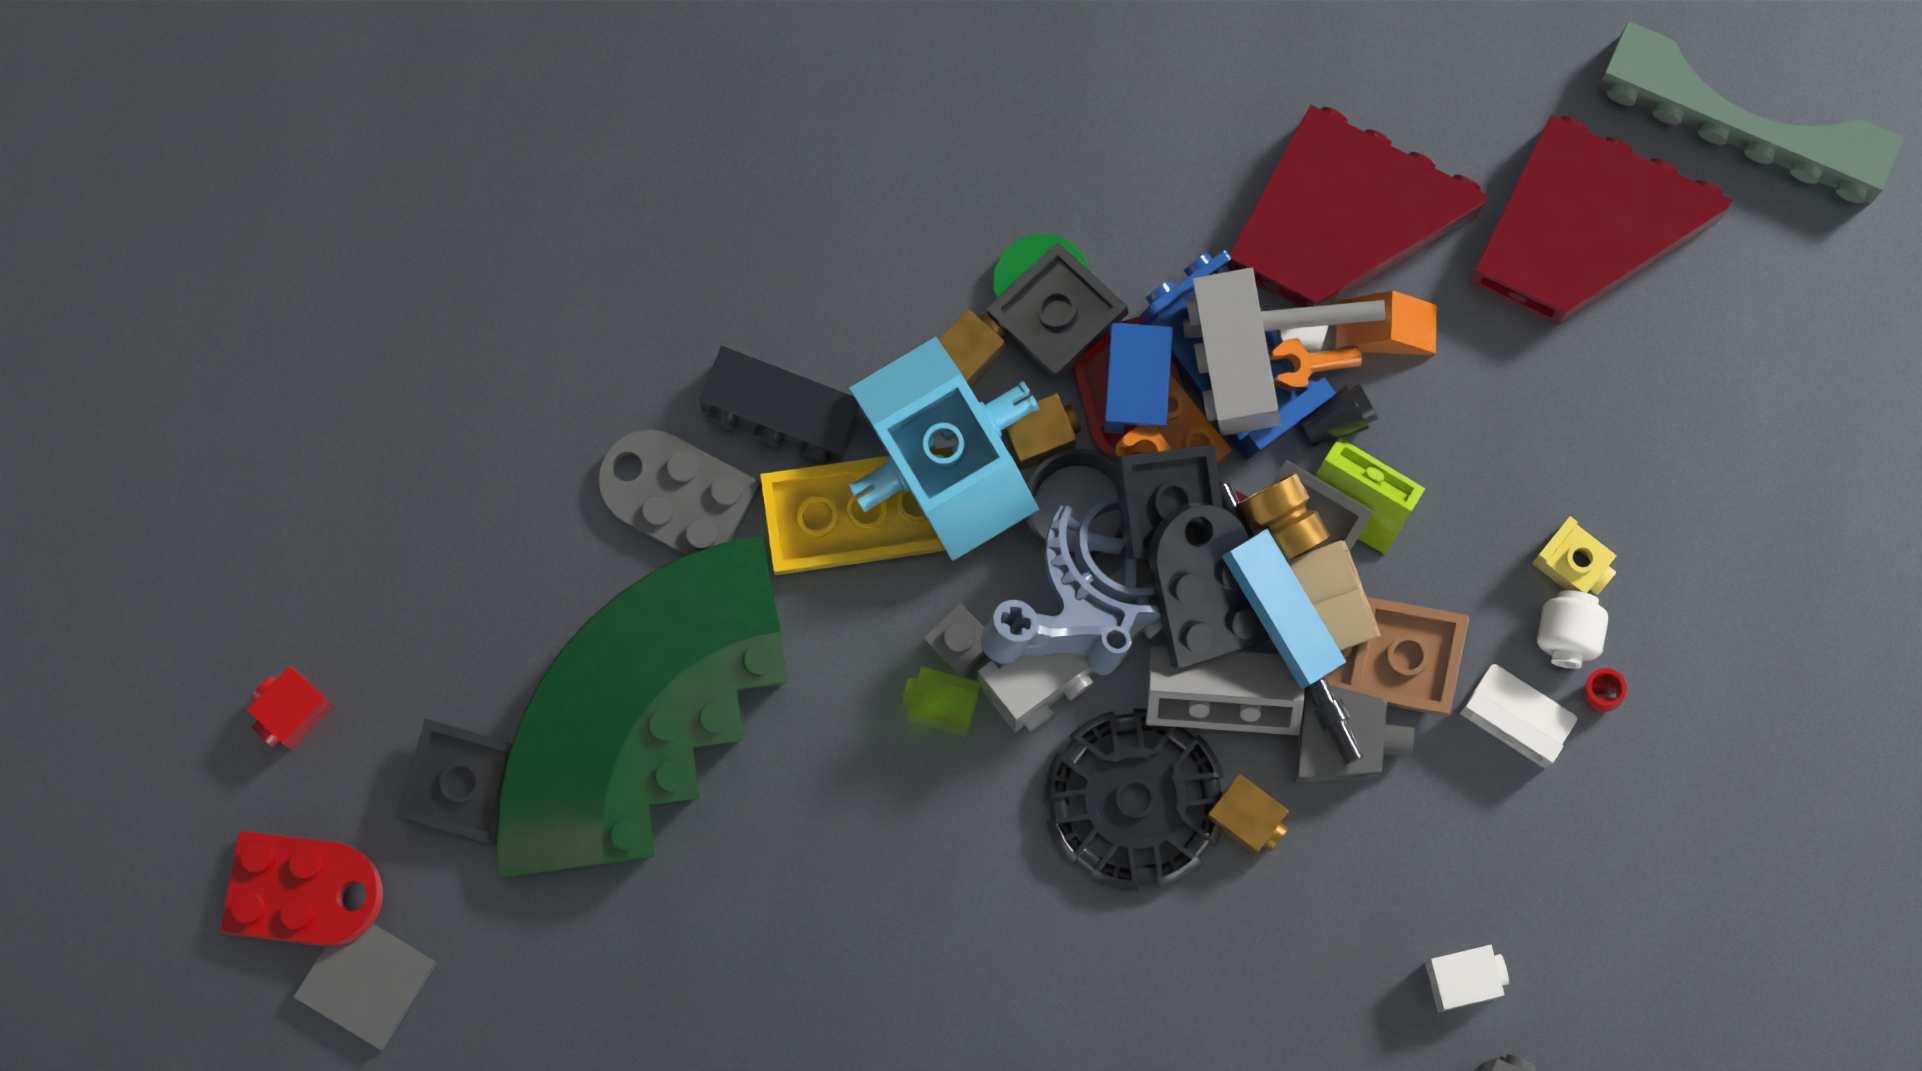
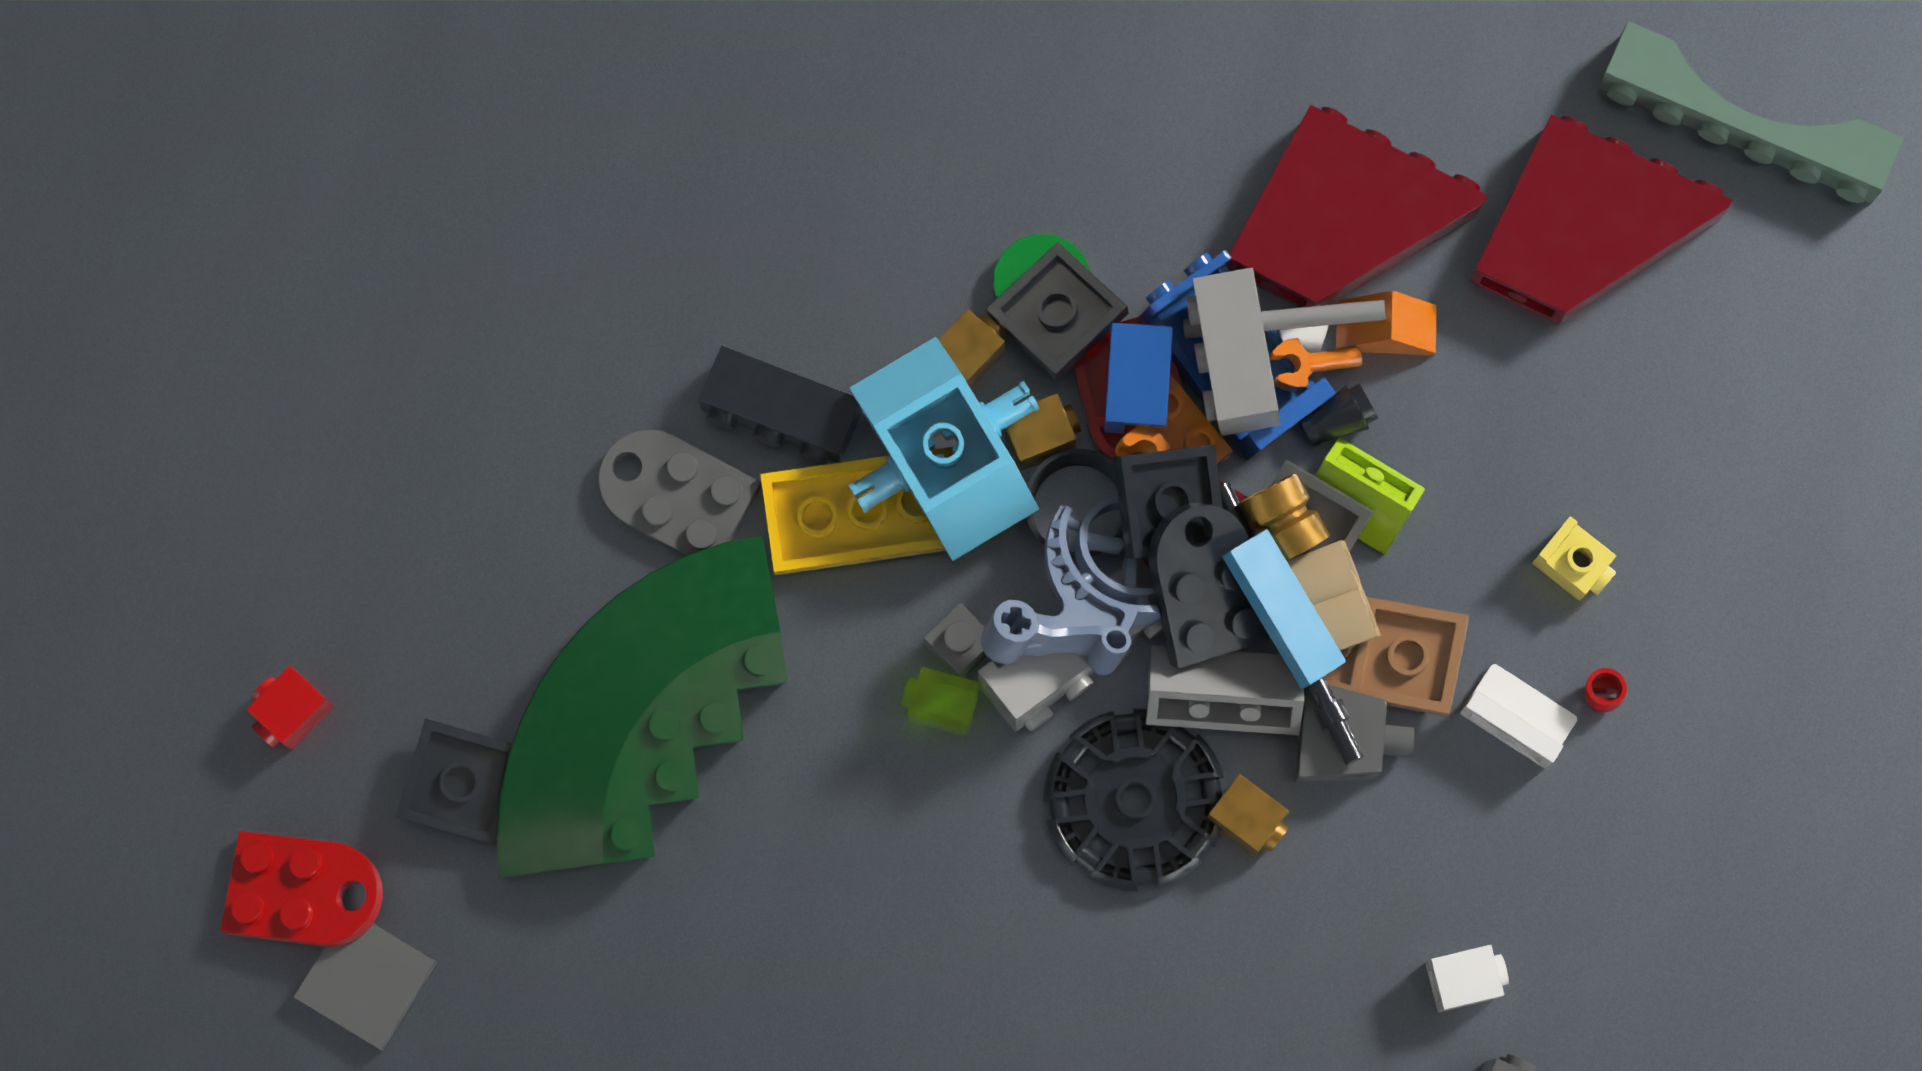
(1572, 629): white head -> none

